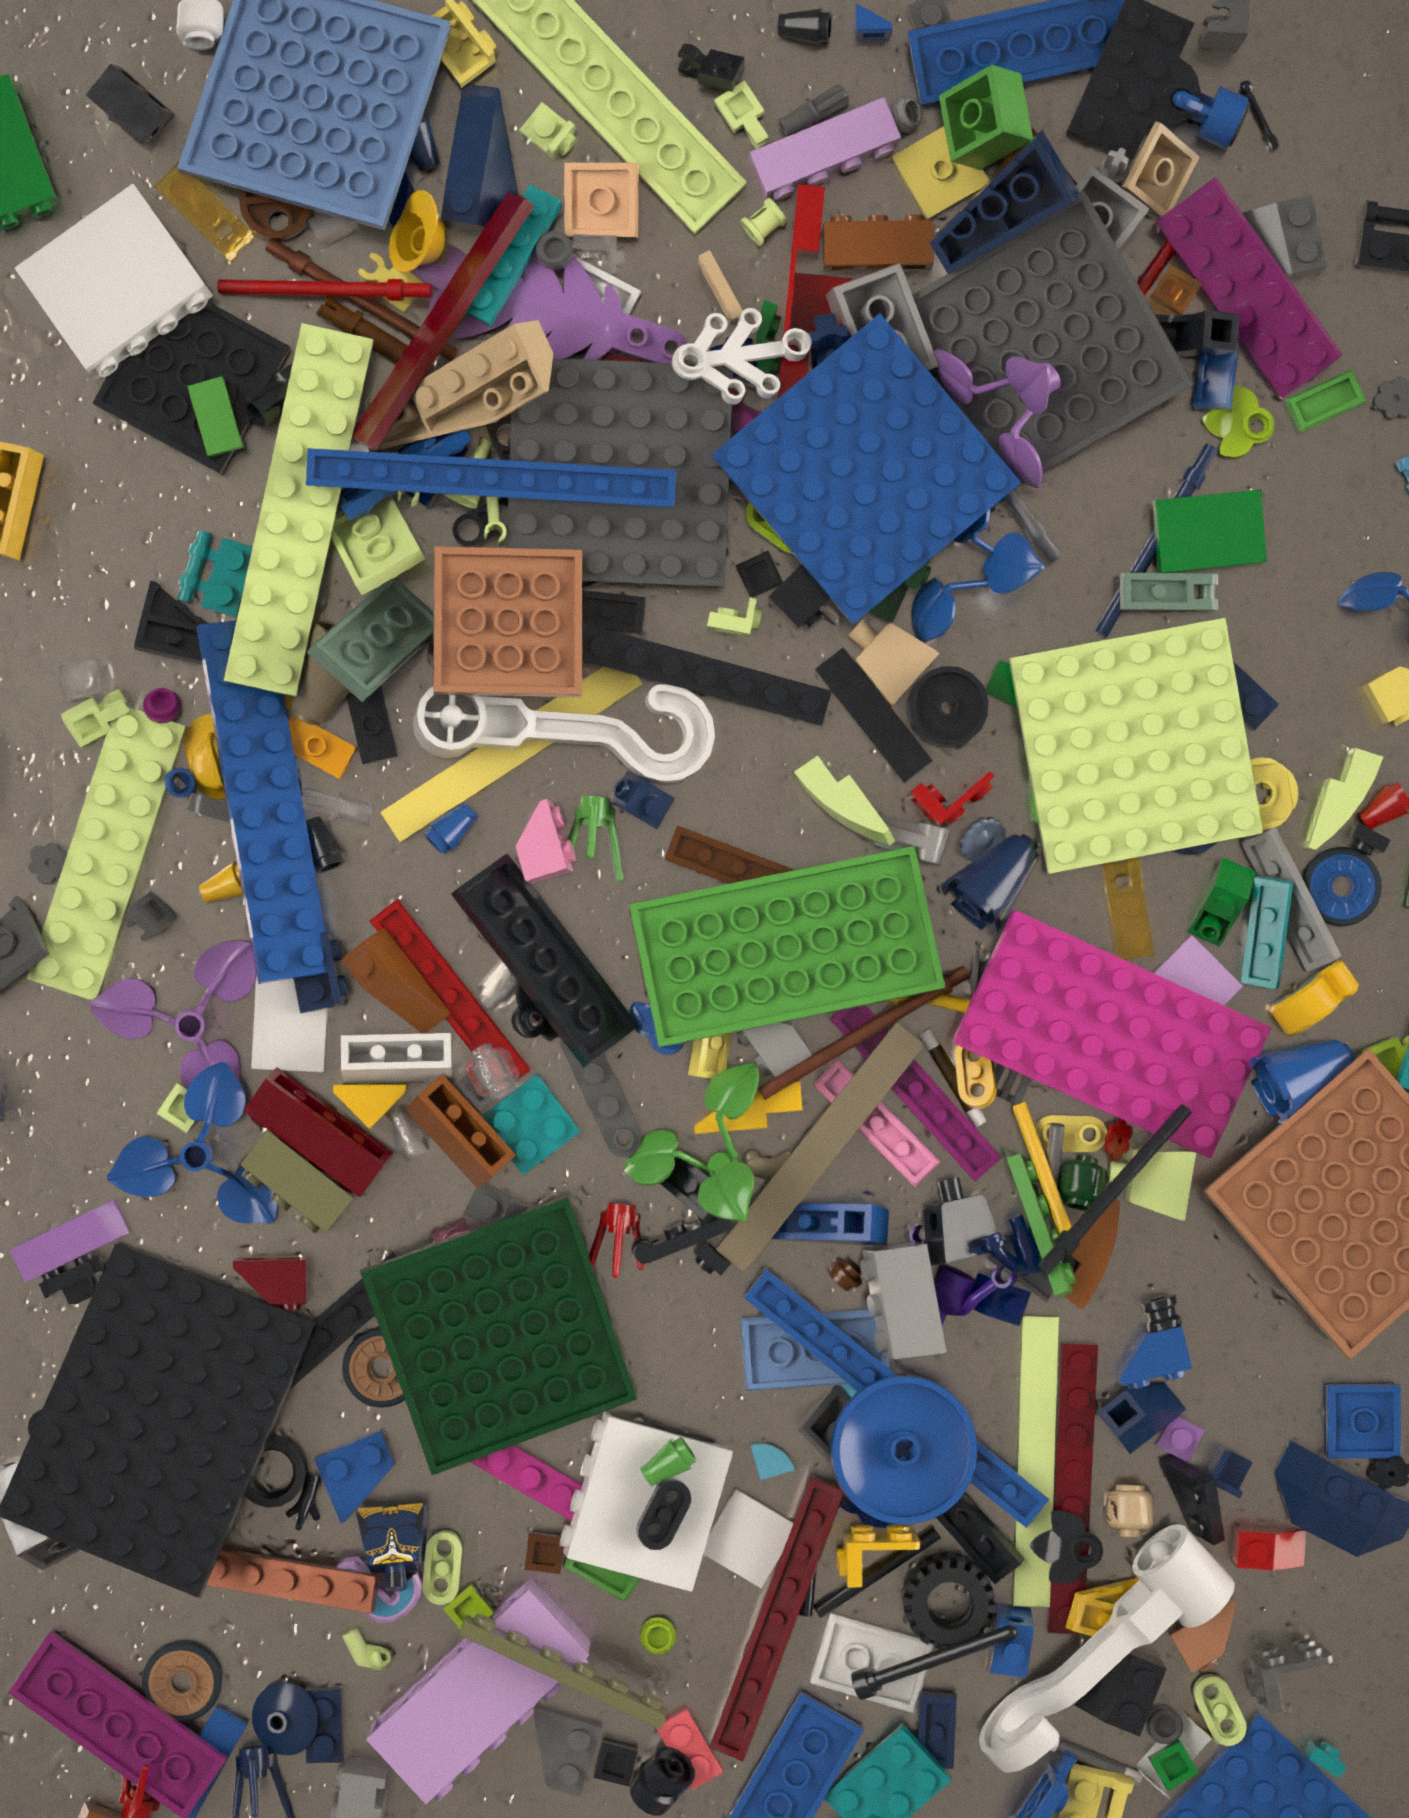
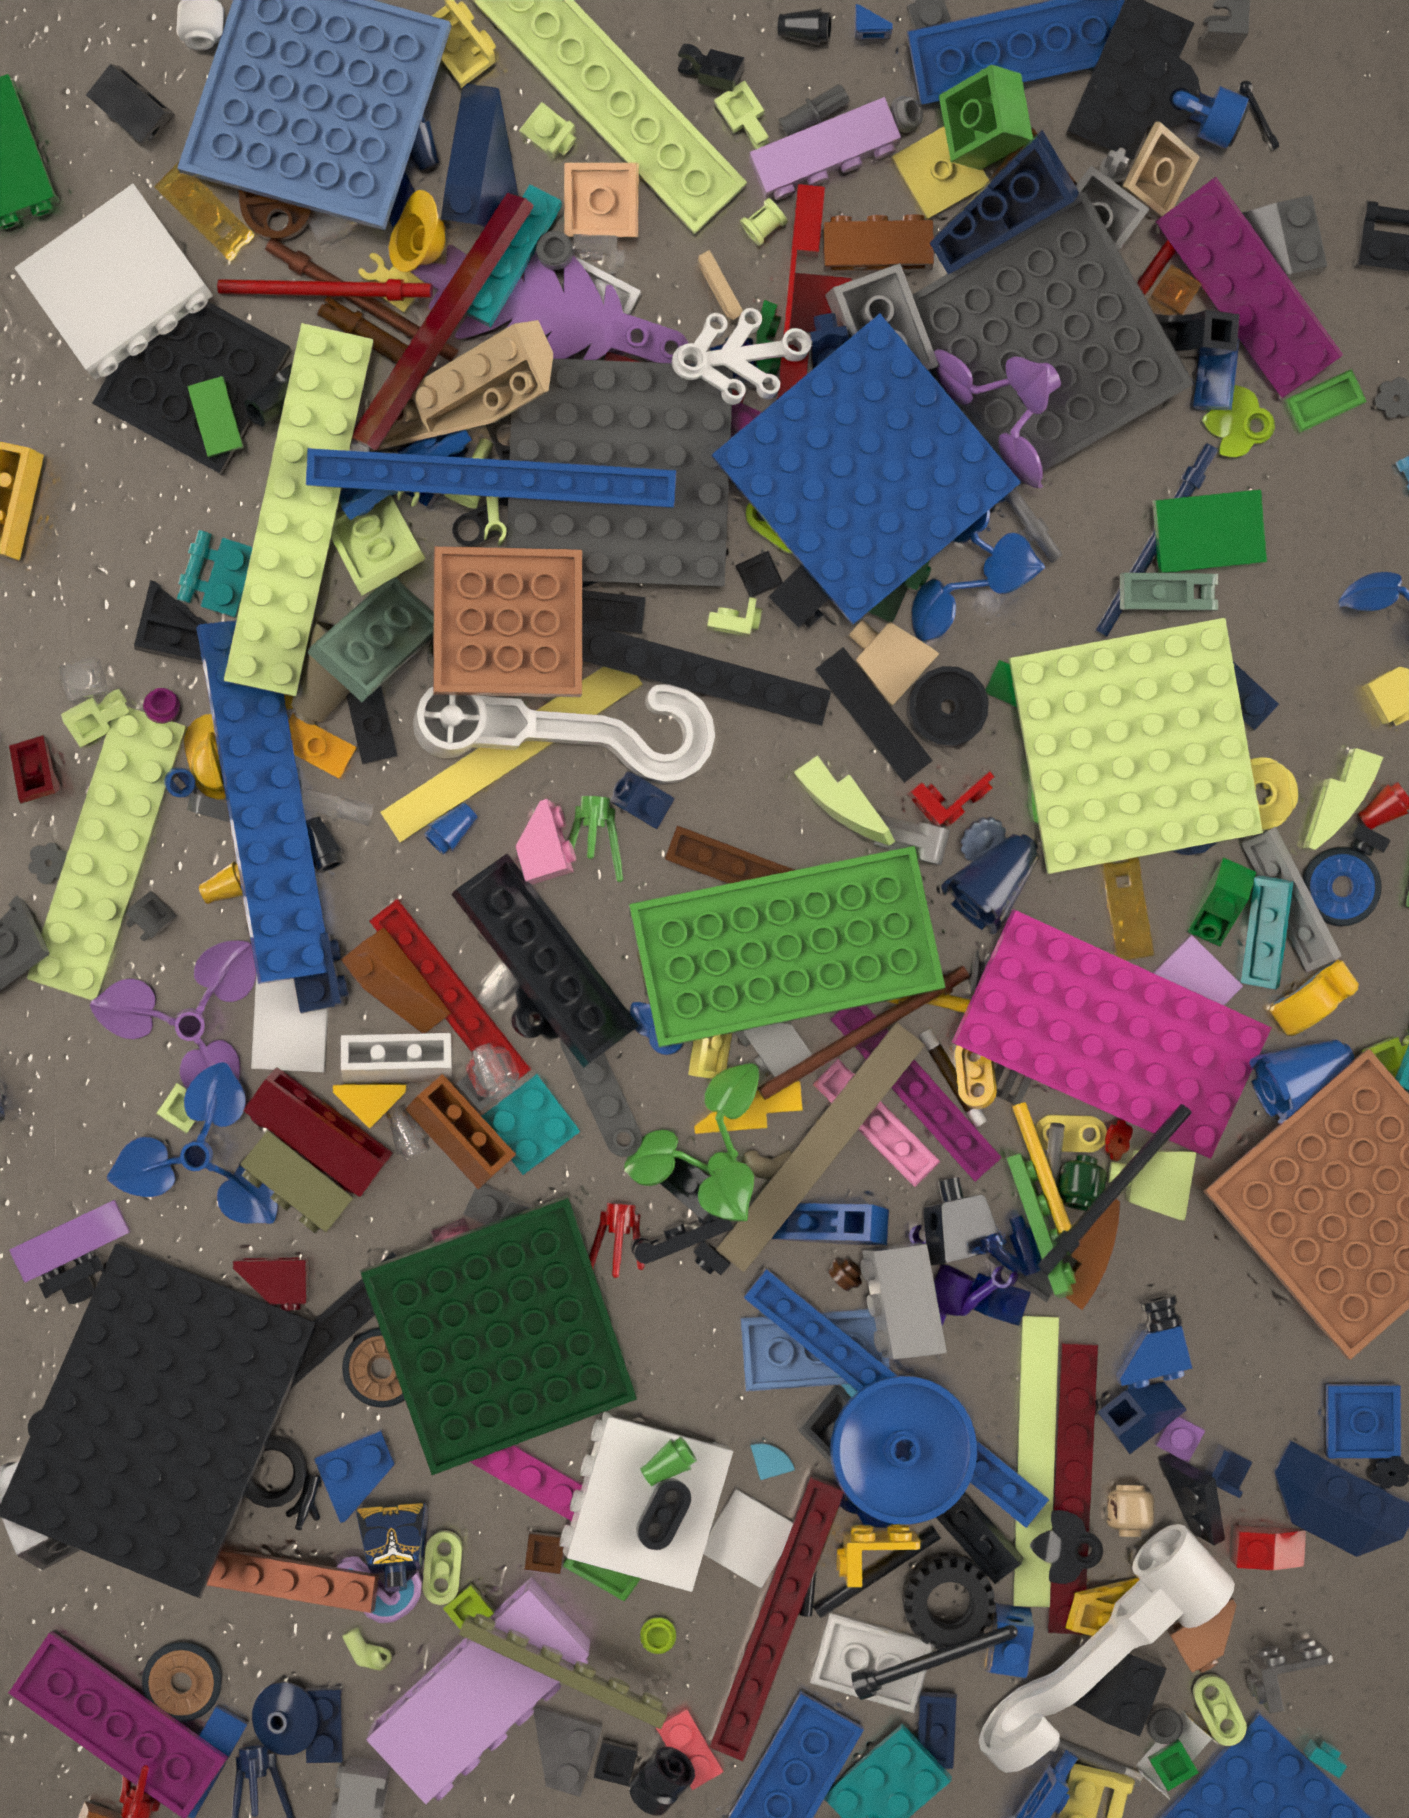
(33, 769): none -> dark red slope

